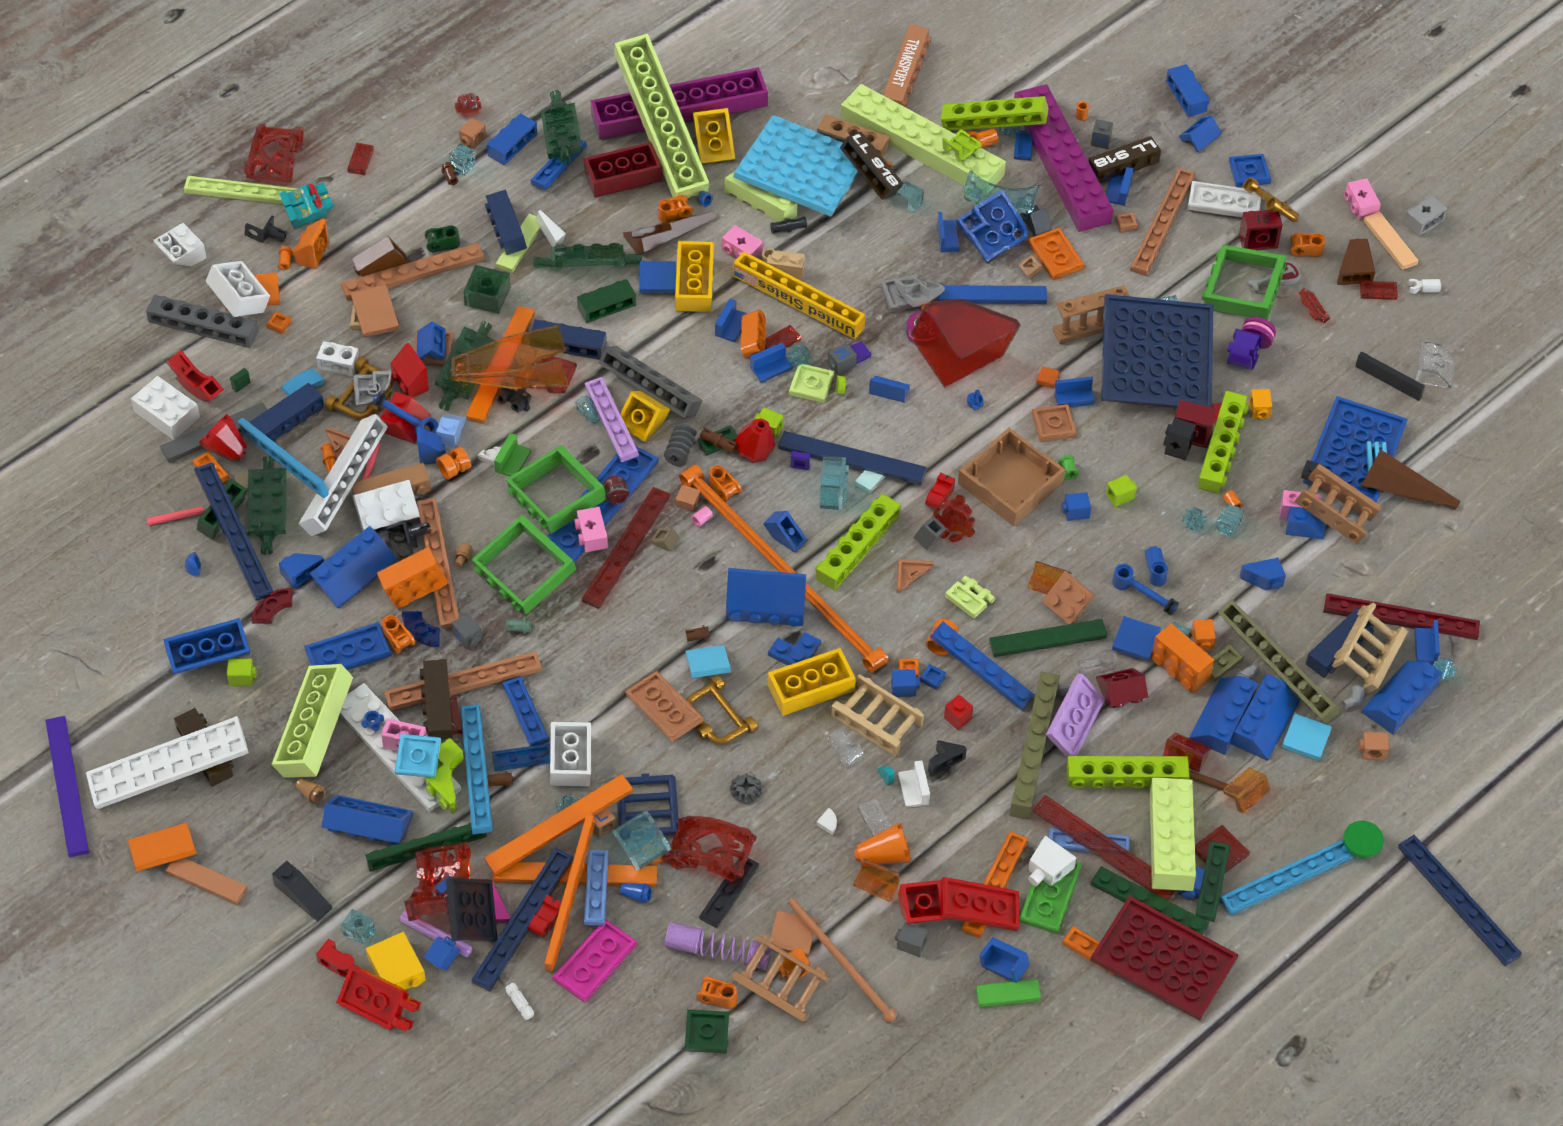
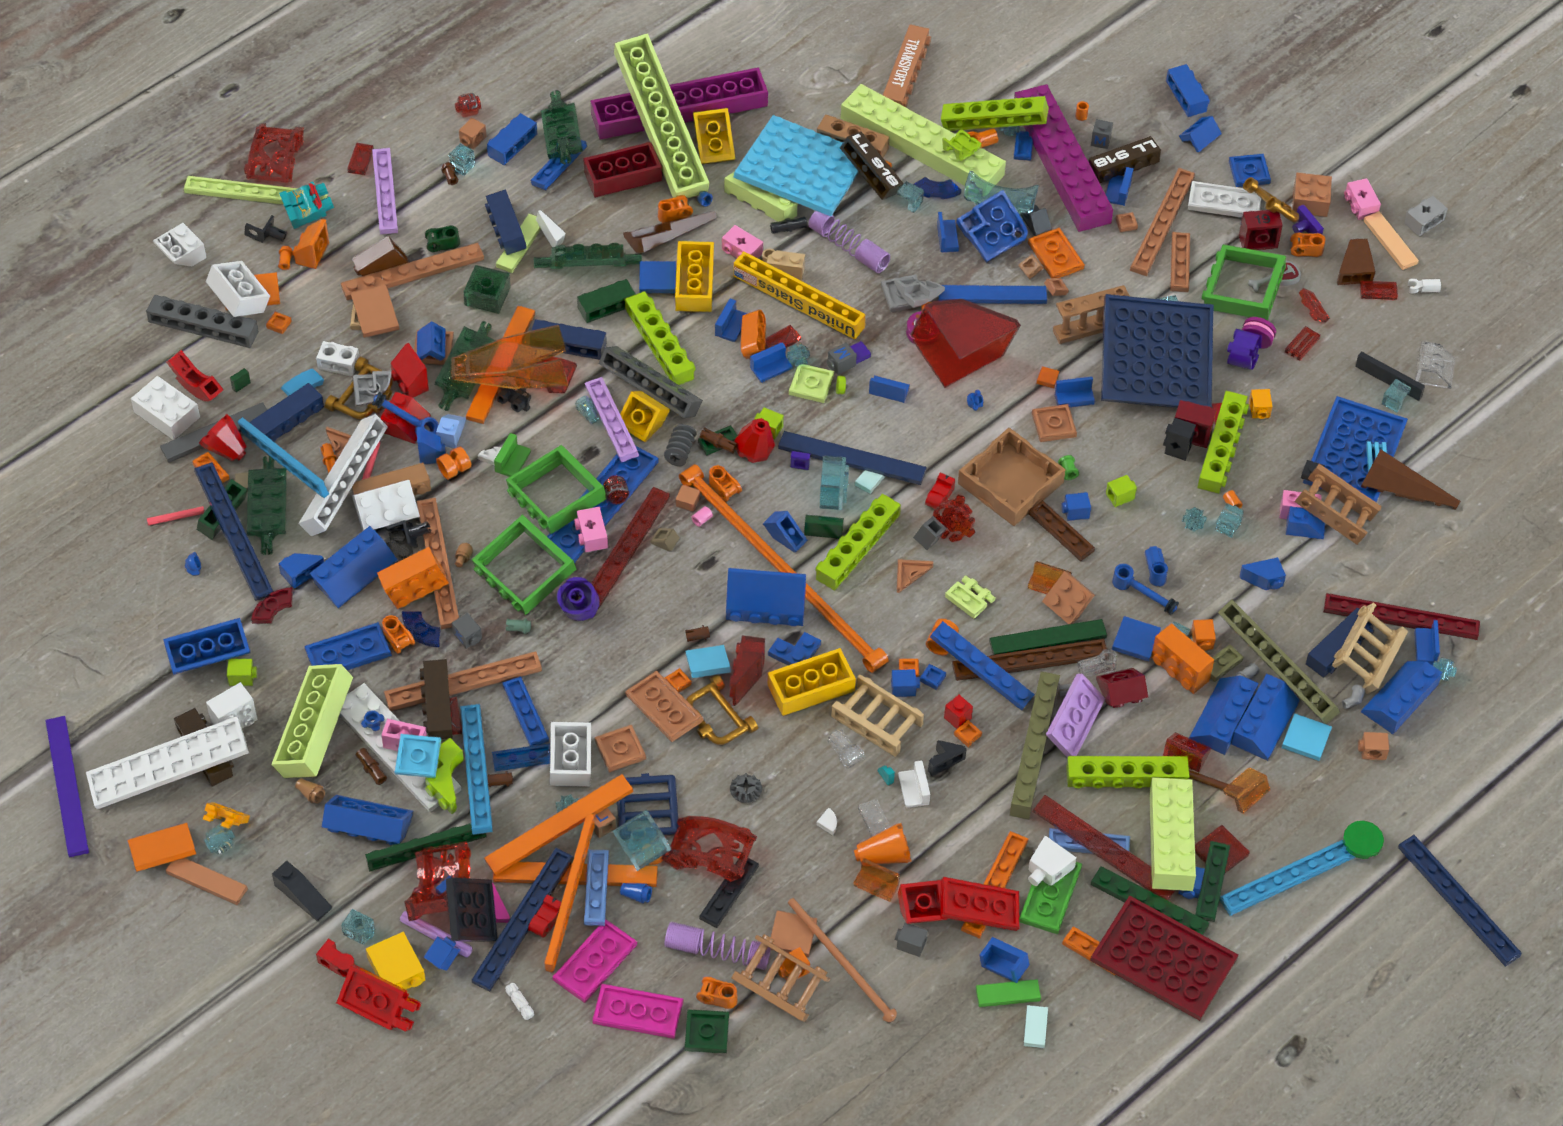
(219, 839): none -> clear light blue head
(232, 703): none -> white brick
(232, 816): none -> light orange plate
(371, 766): none -> reddish brown pin
(385, 191): none -> lavender plate
(570, 593): none -> dark purple brick
(620, 748): none -> nougat plate
(638, 1011): none -> dark pink tile
(659, 338): none -> lime brick
(679, 680): none -> orange tile
(747, 666): none -> clear red slope
(823, 526): none -> dark green brick
(866, 252): none -> lavender piece
(943, 190): none -> clear blue tile
(968, 733): none -> orange tile
(1035, 1026): none -> light aqua tile
(1037, 658): none -> reddish brown tile
(1056, 286): none -> nougat tile
(1061, 530): none -> reddish brown tile
(1180, 262): none -> nougat tile
(1295, 352): none -> clear red tile
(1307, 222): none -> dark purple tile
(1313, 192): none -> nougat brick
(1395, 395): none -> clear light blue panel

